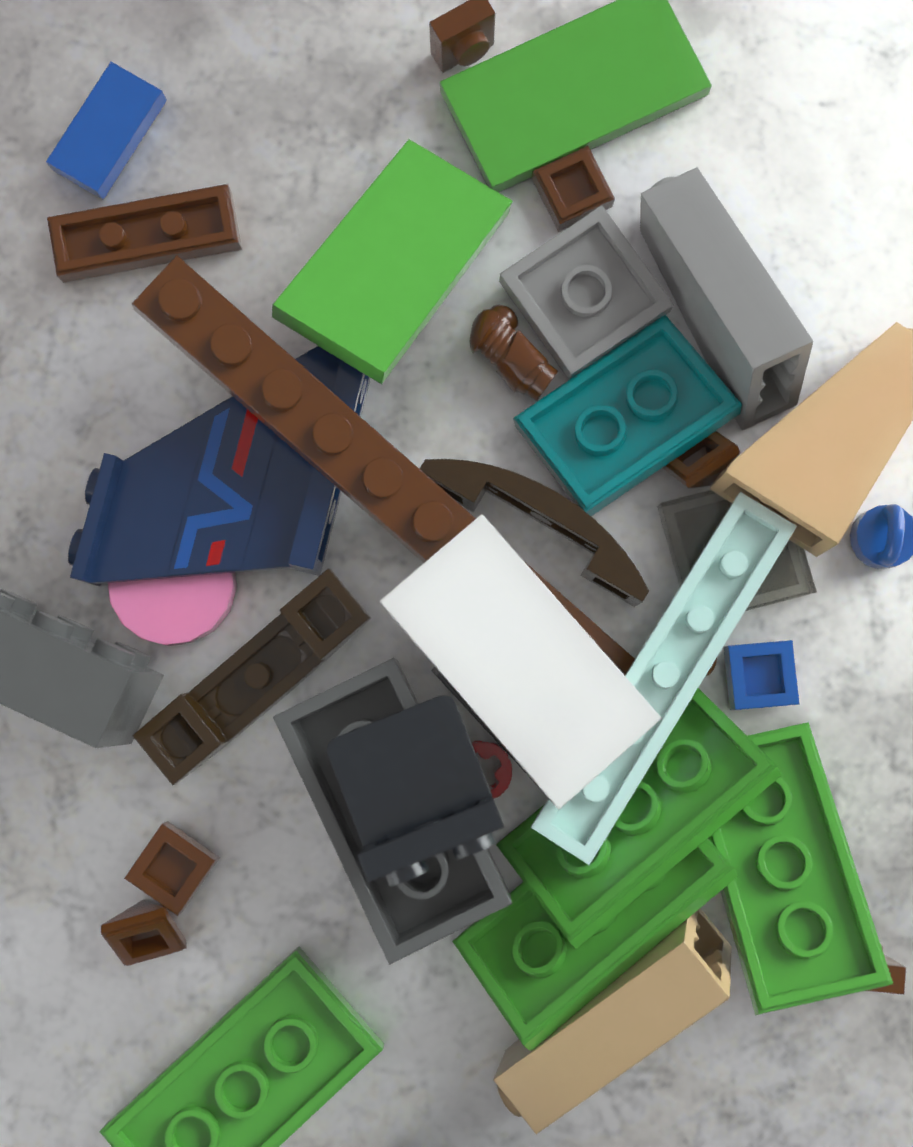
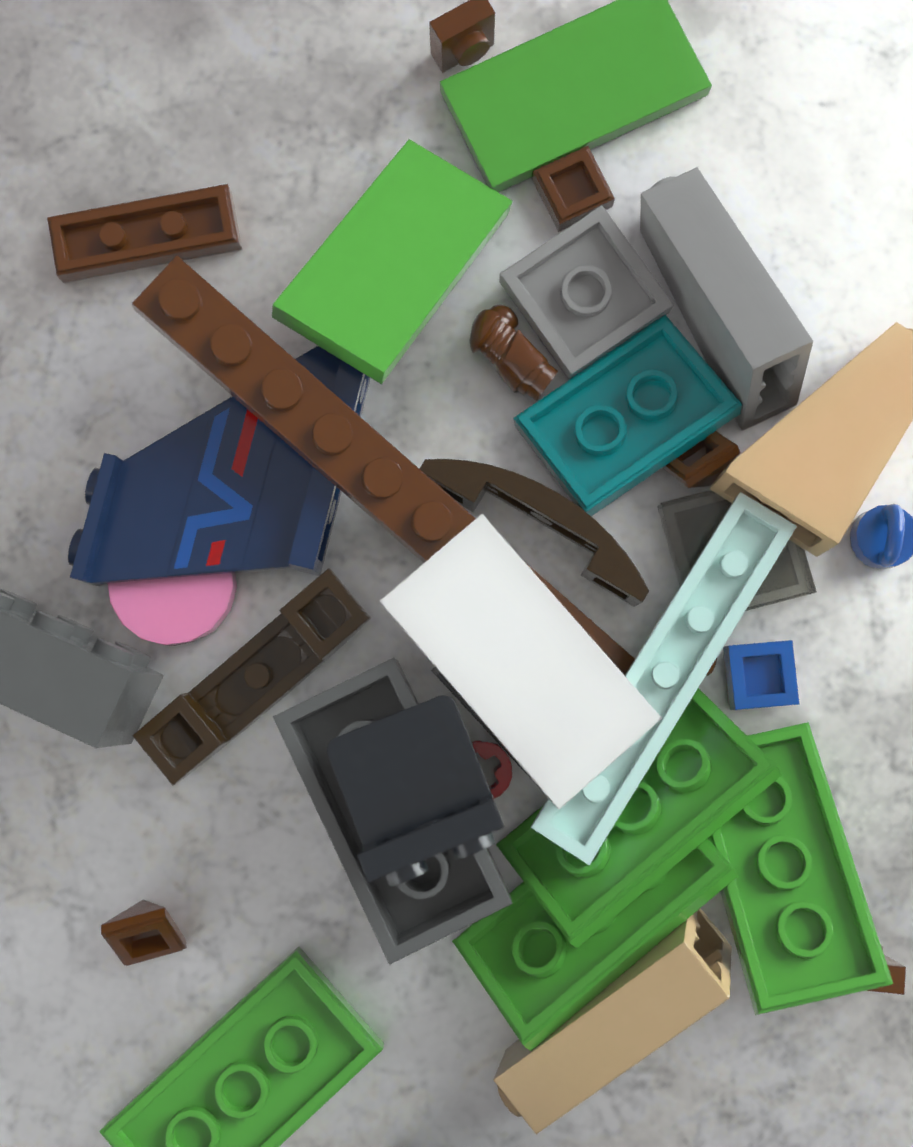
(106, 130): blue tile -> none
(172, 868): reddish brown plate -> none

